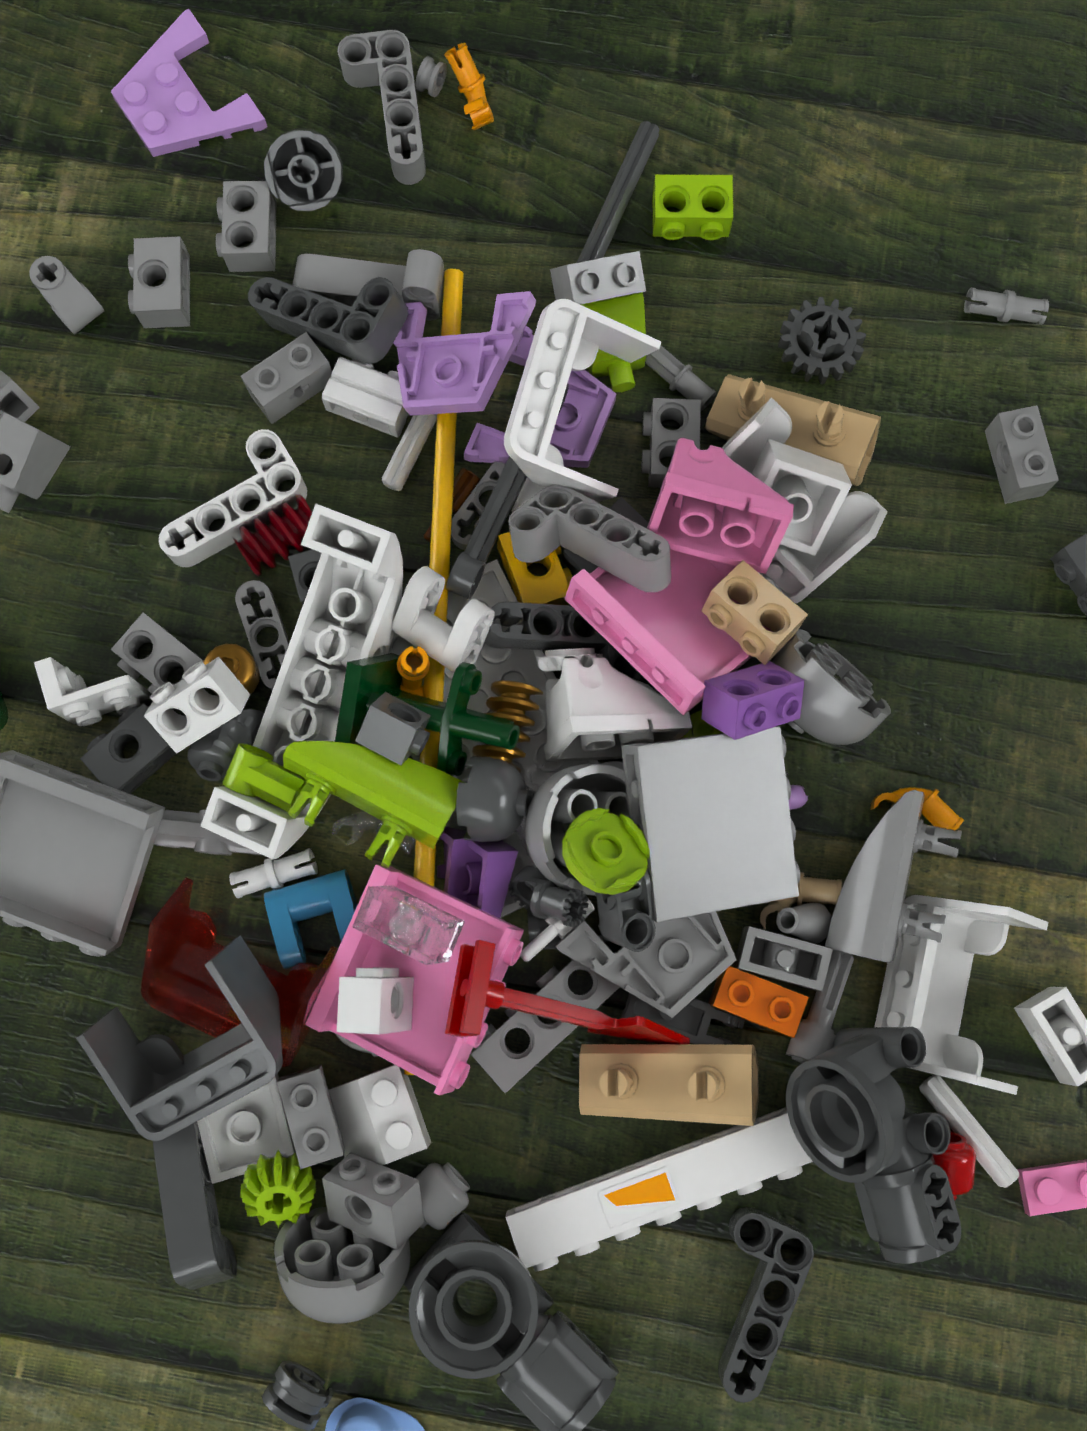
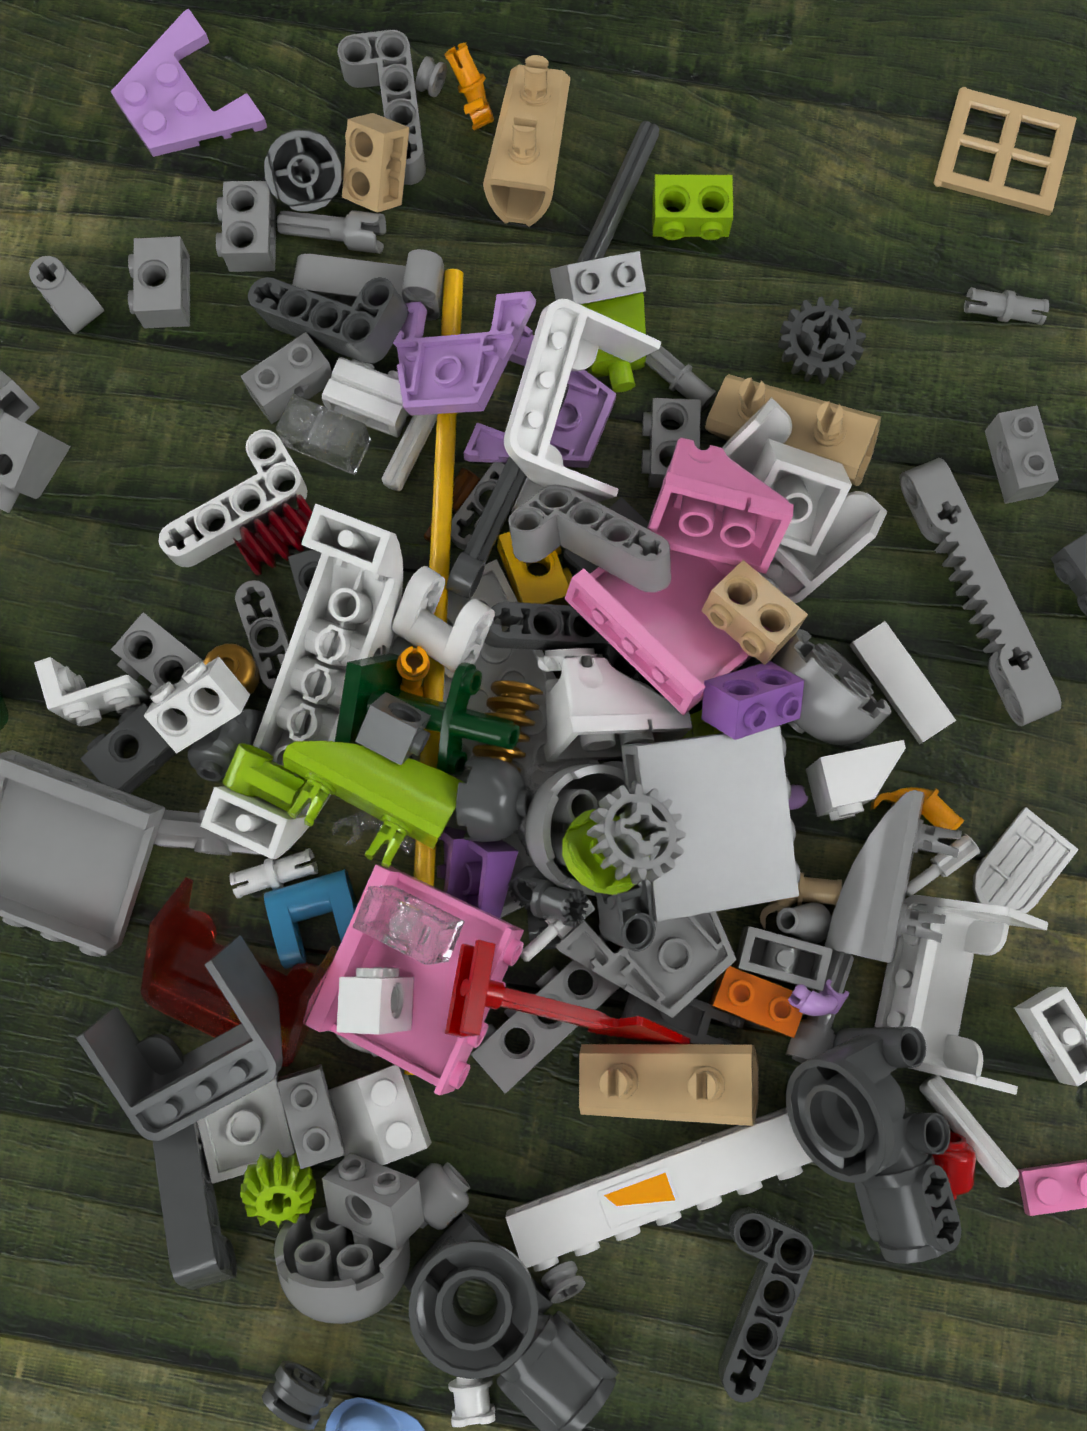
(323, 434): none -> clear brick
(356, 230): none -> light grey piece
(375, 162): none -> tan brick
(471, 1402): none -> white brick
(527, 142): none -> tan piece
(563, 1282): none -> light grey bush
(625, 846): none -> light grey gear
(817, 1003): none -> lavender arm
(851, 778): none -> white slope
(902, 682): none -> white tile
(944, 864): none -> white axle
(1004, 151): none -> tan window
(1022, 864): none -> white window
(1024, 689): none -> light grey gear

